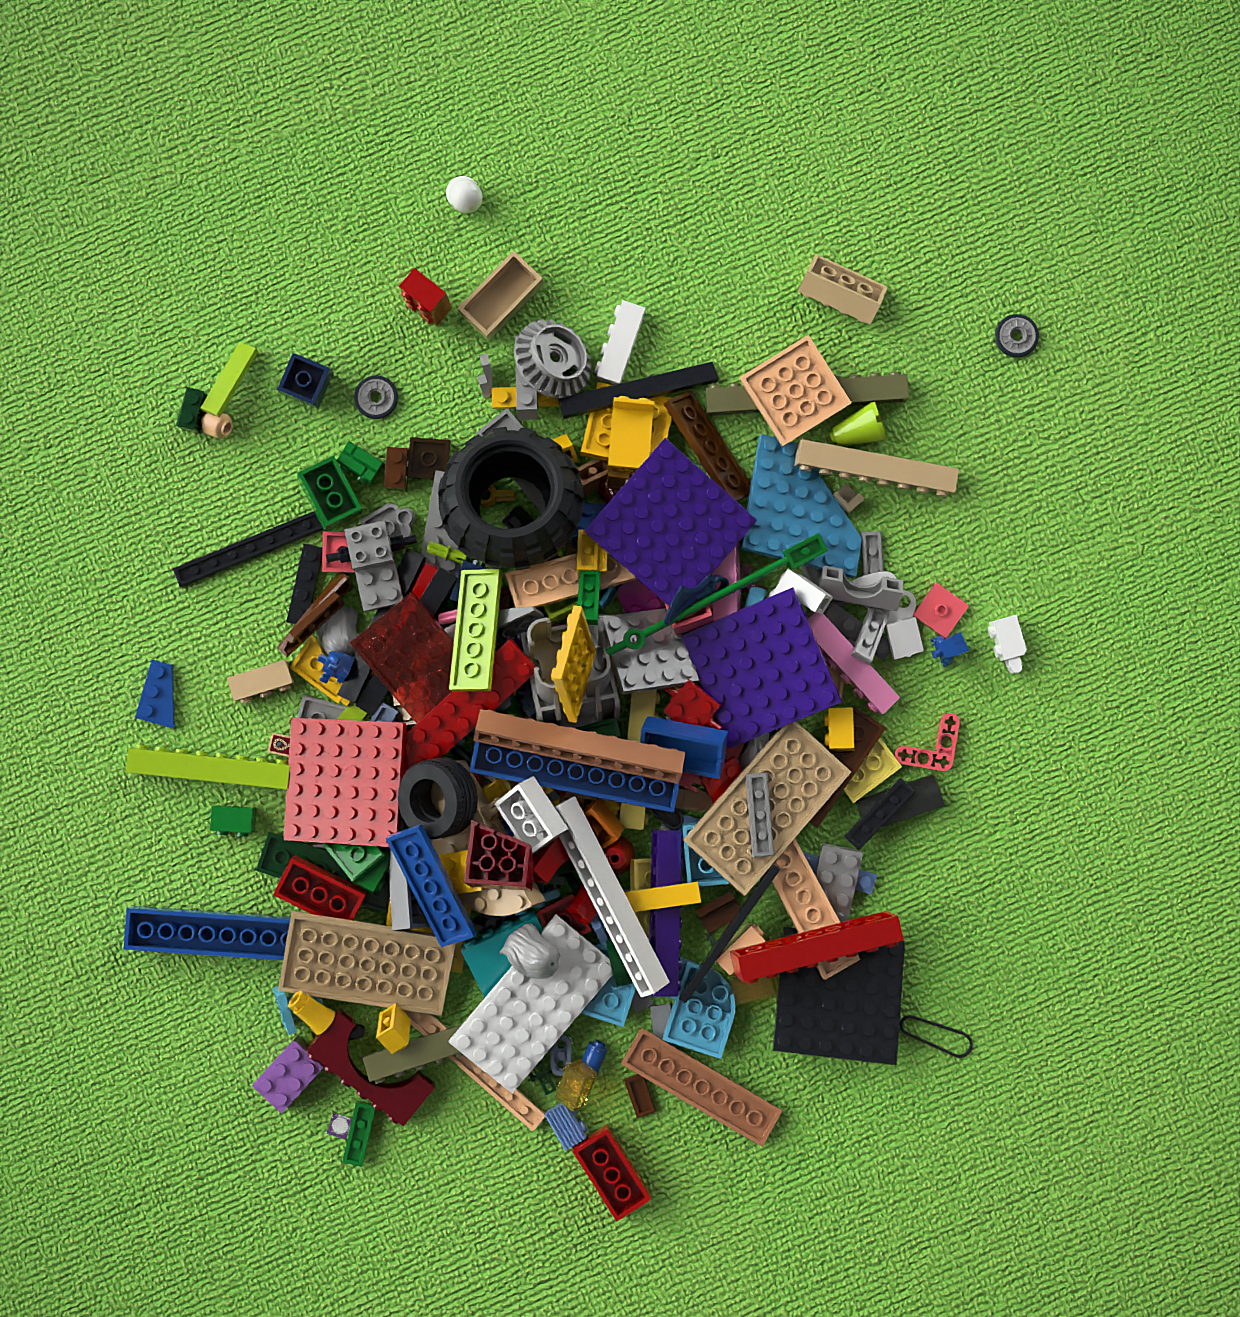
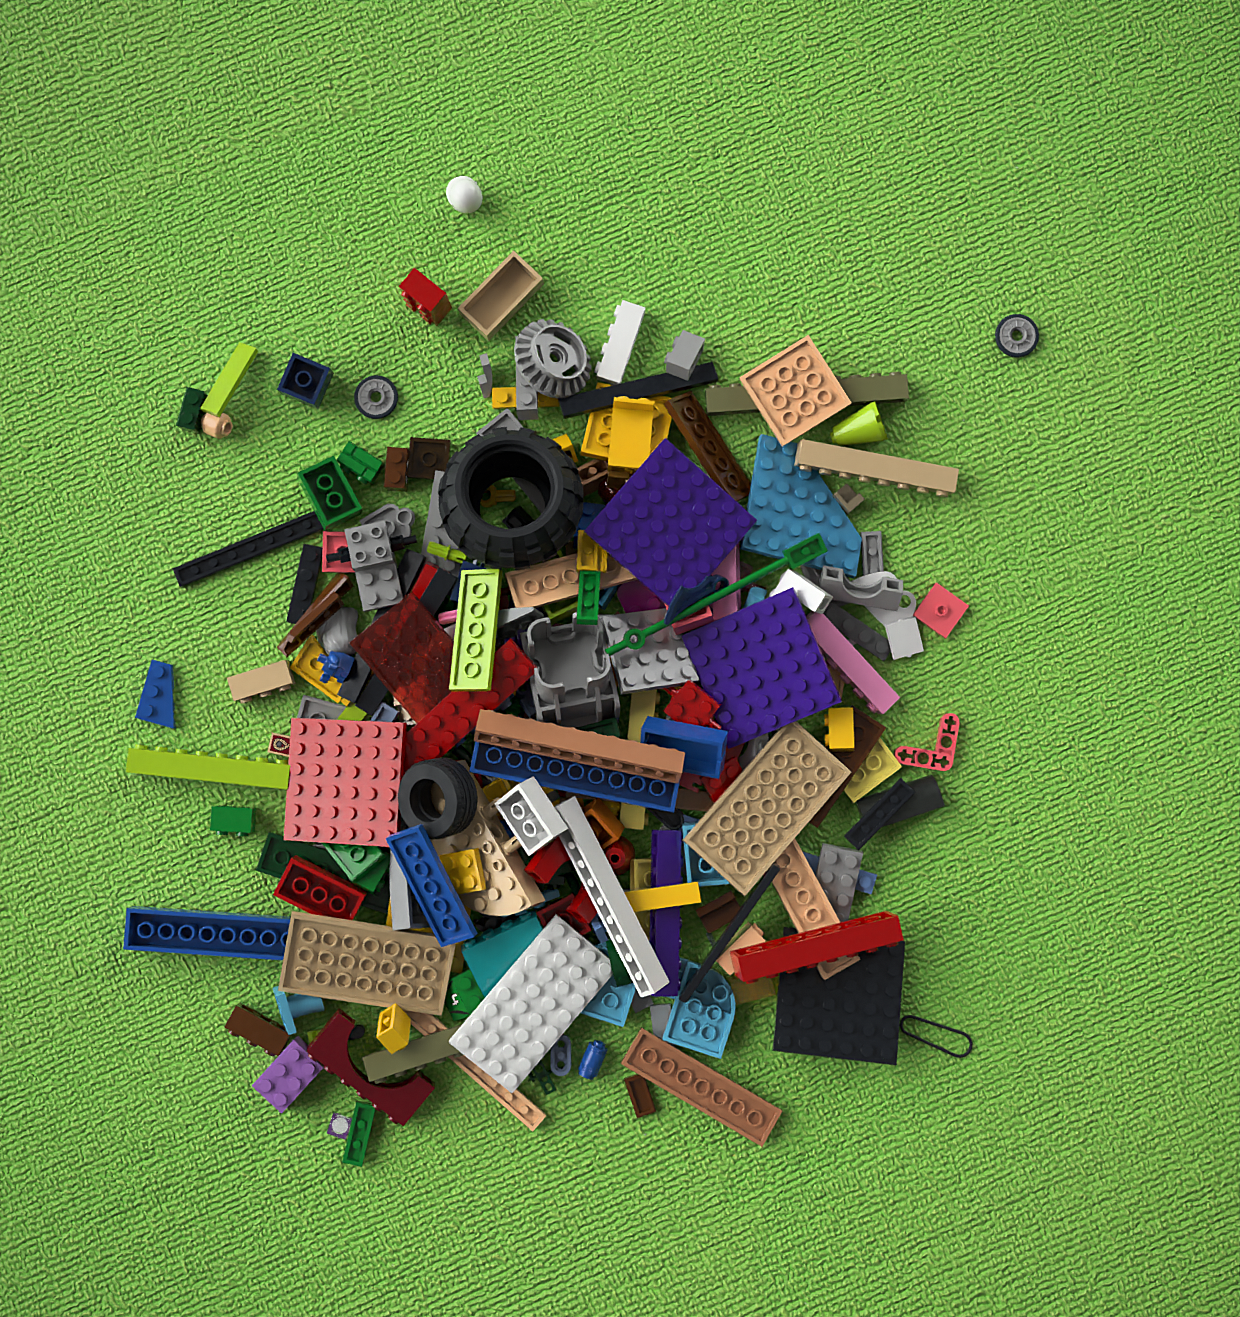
(257, 1029): none -> reddish brown brick
(311, 1012): yellow plant -> none
(462, 995): none -> green slope
(498, 860): dark red wedge -> none
(531, 953): light grey piece -> none
(566, 1125): medium blue brick -> none
(574, 663): yellow plate -> none
(575, 1085): clear yellow brick -> none
(612, 1172): red brick -> none
(685, 355): none -> light grey brick
(759, 815): light grey tile -> none
(842, 289): tan slope -> none
(870, 635): light grey tile -> none
(949, 648): blue piece -> none
(1008, 642): white hinge -> none

